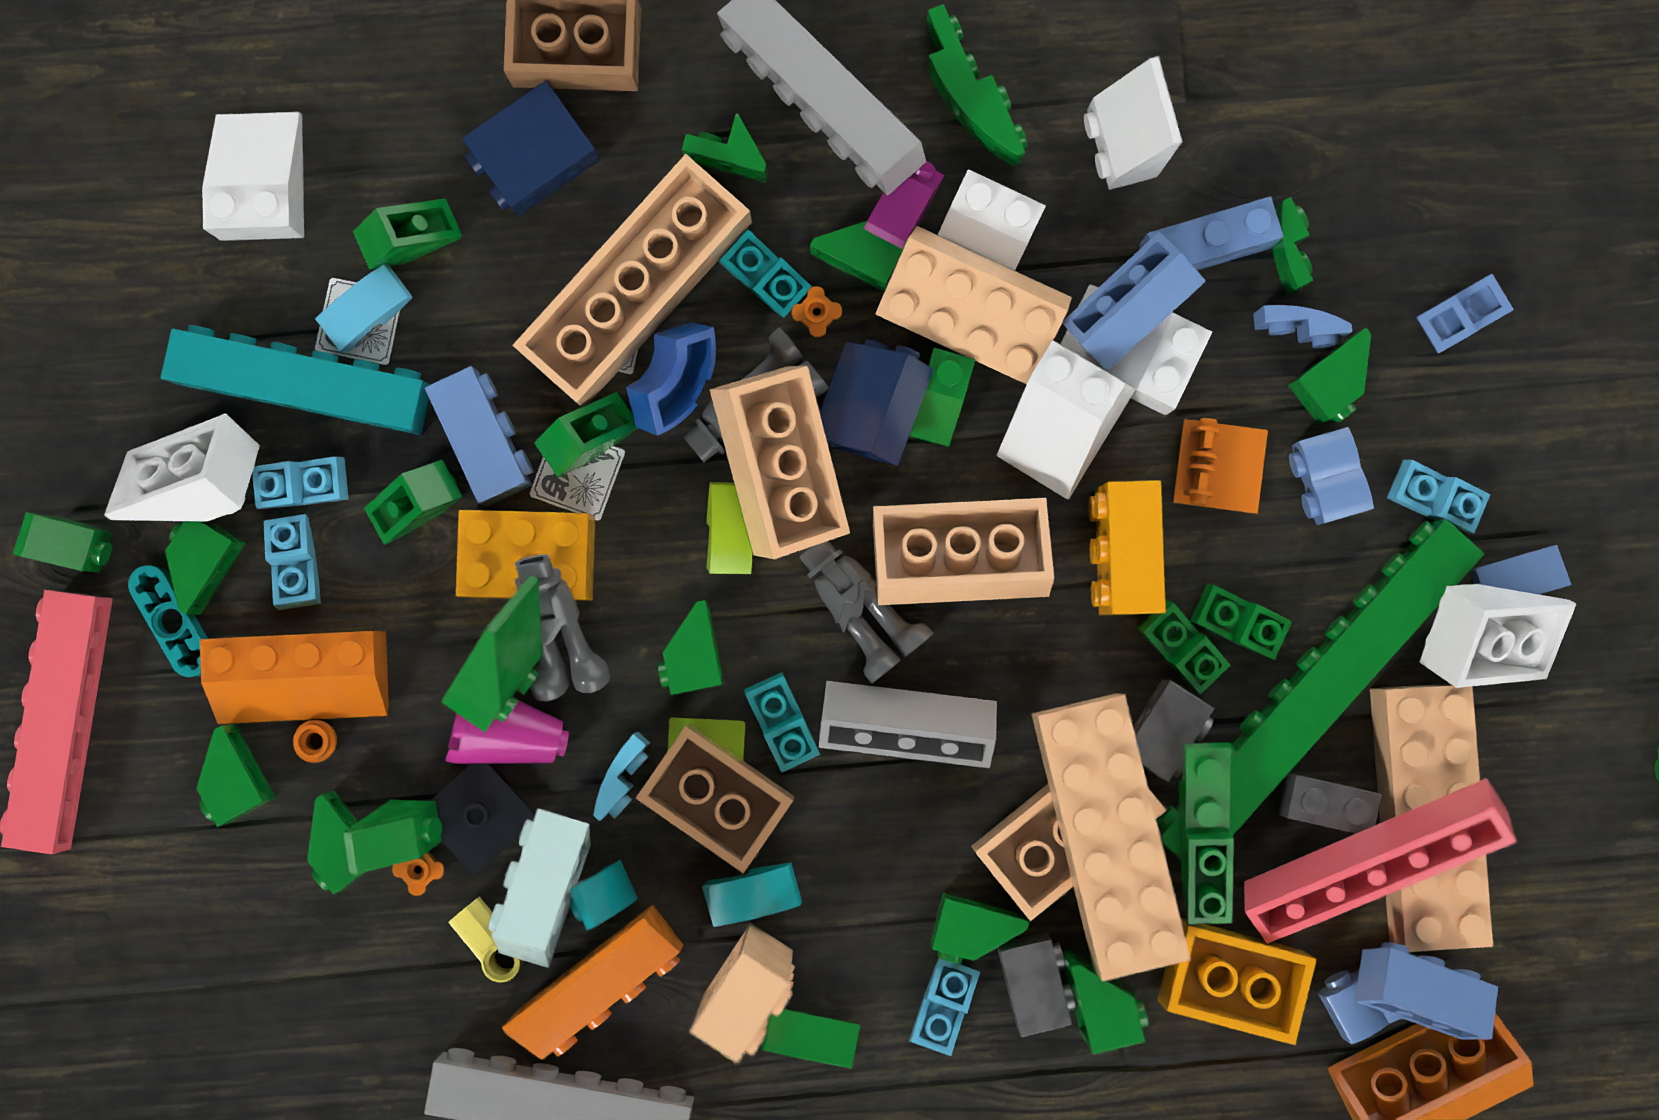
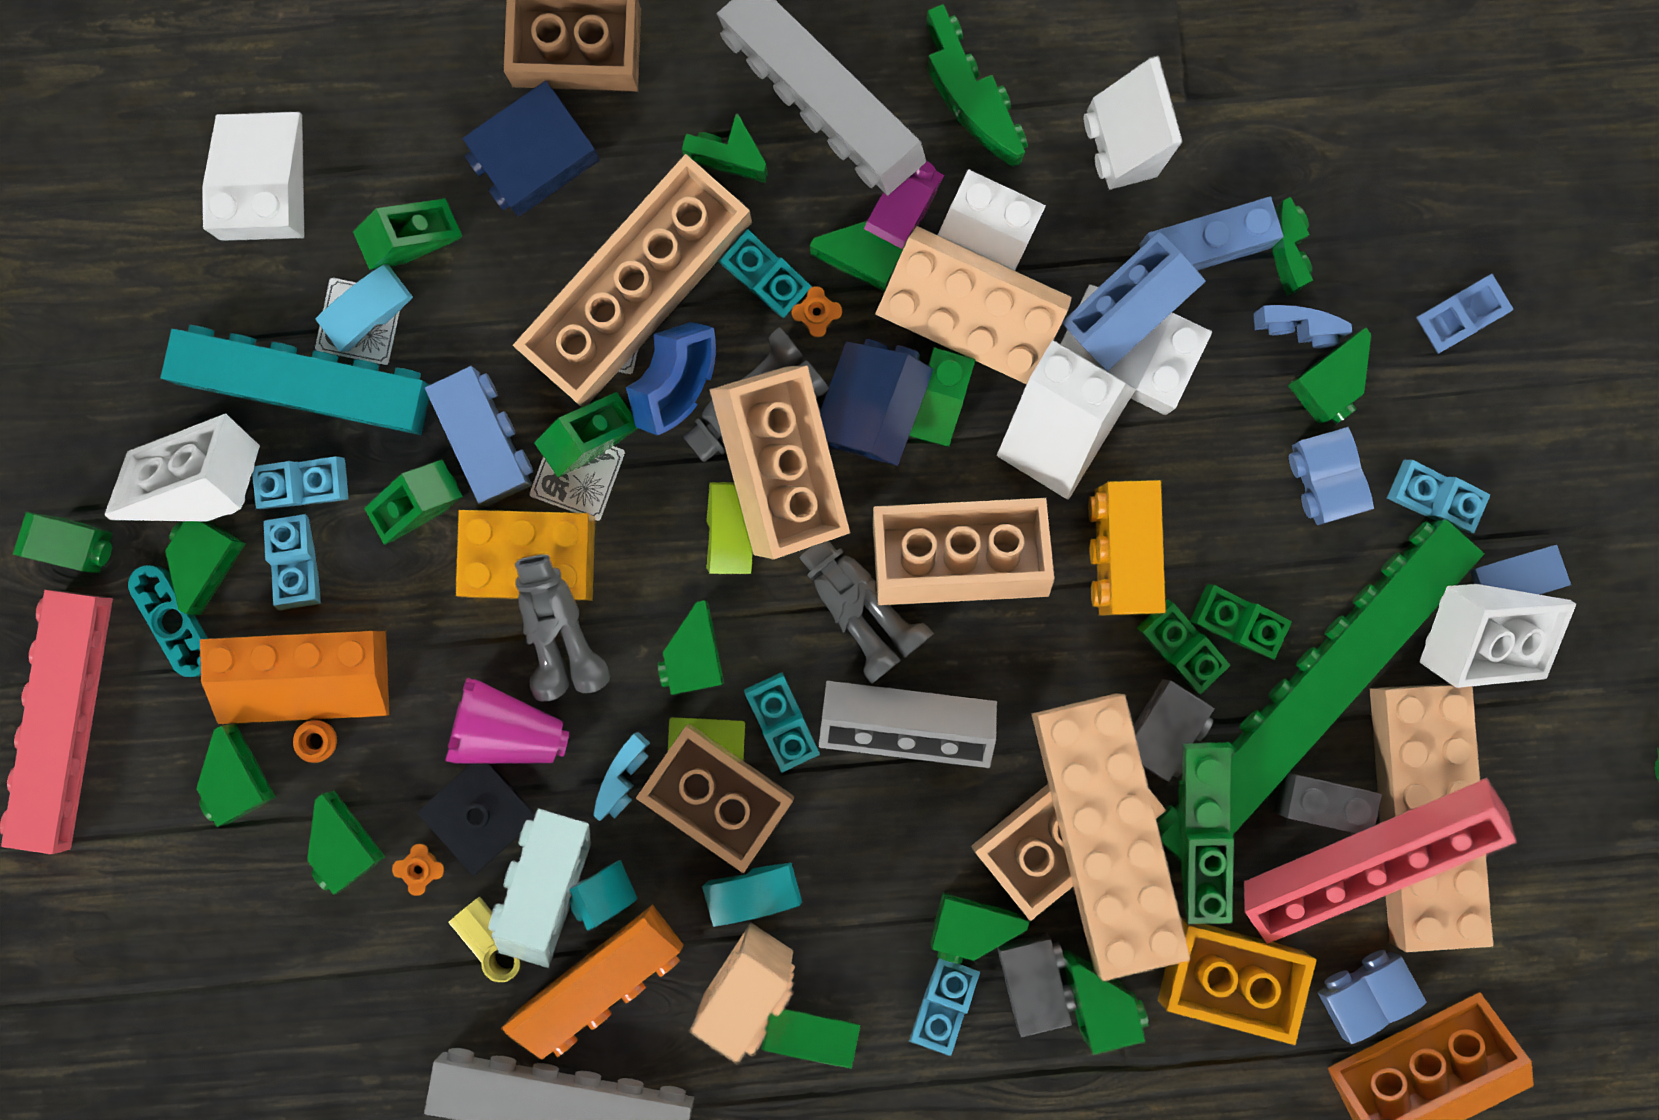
(392, 835): green slope -> none
(500, 661): green slope -> none
(1220, 466): orange hinge -> none
(1426, 992): medium blue brick -> none

